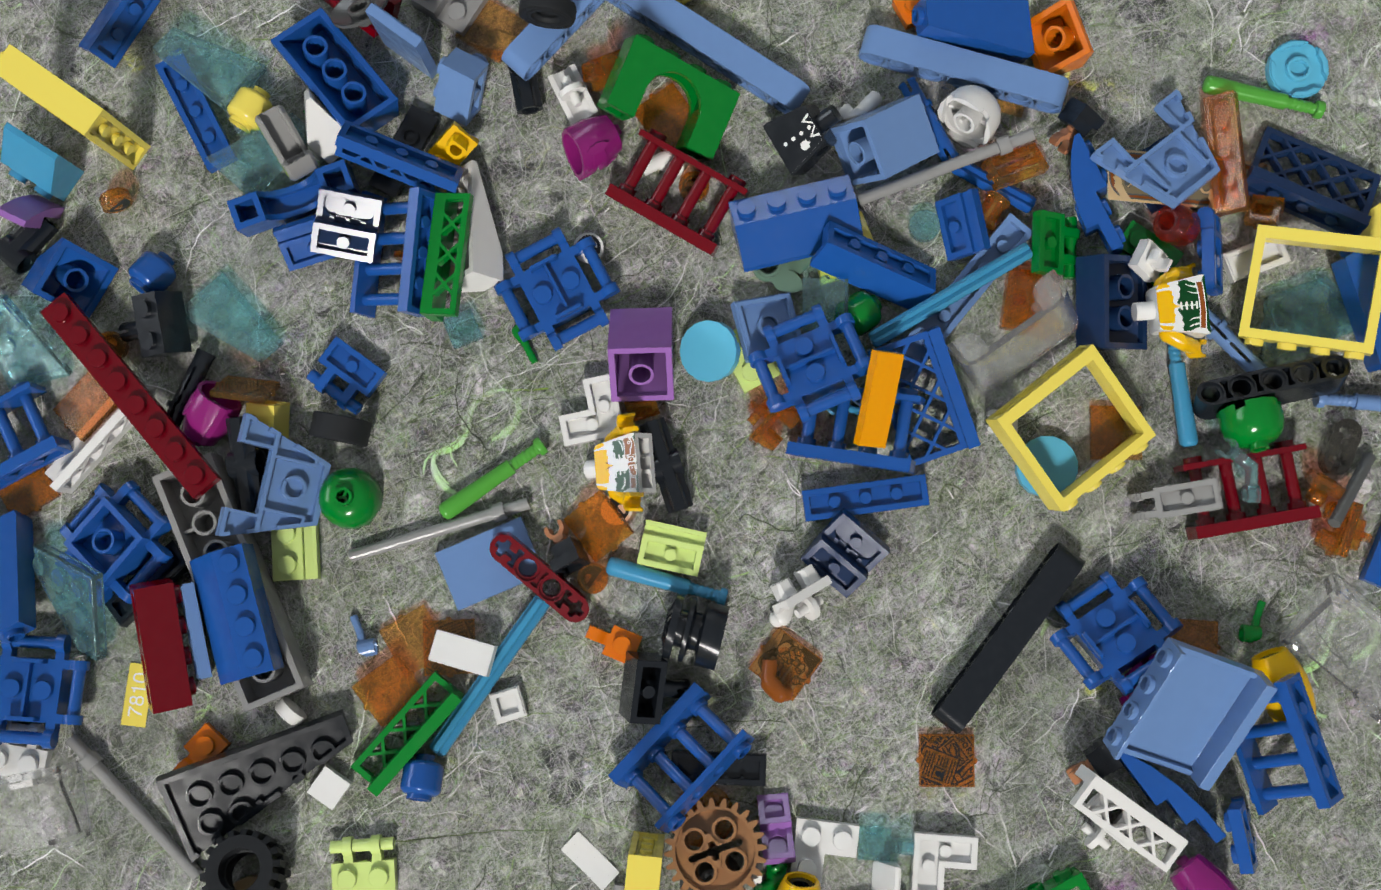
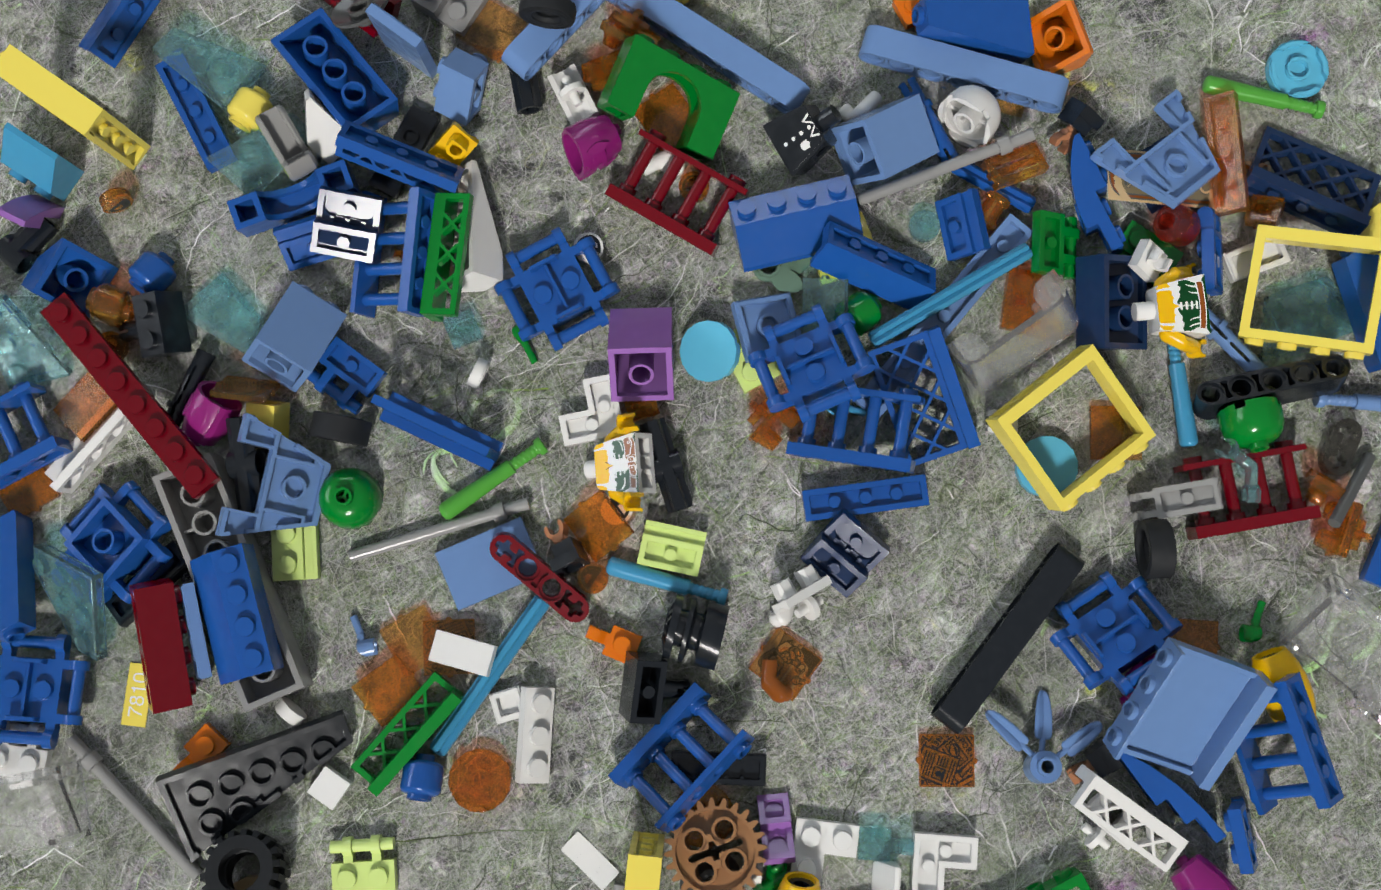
(110, 305): none -> clear orange head
(294, 336): none -> medium blue slope
(439, 430): none -> blue fence
(478, 373): none -> white tile
(480, 780): none -> clear orange tile
(534, 735): none -> white plate
(623, 25): none -> clear orange hips
(878, 398): light orange tile -> none
(1043, 731): none -> medium blue plant
(1155, 549): none -> black tyre

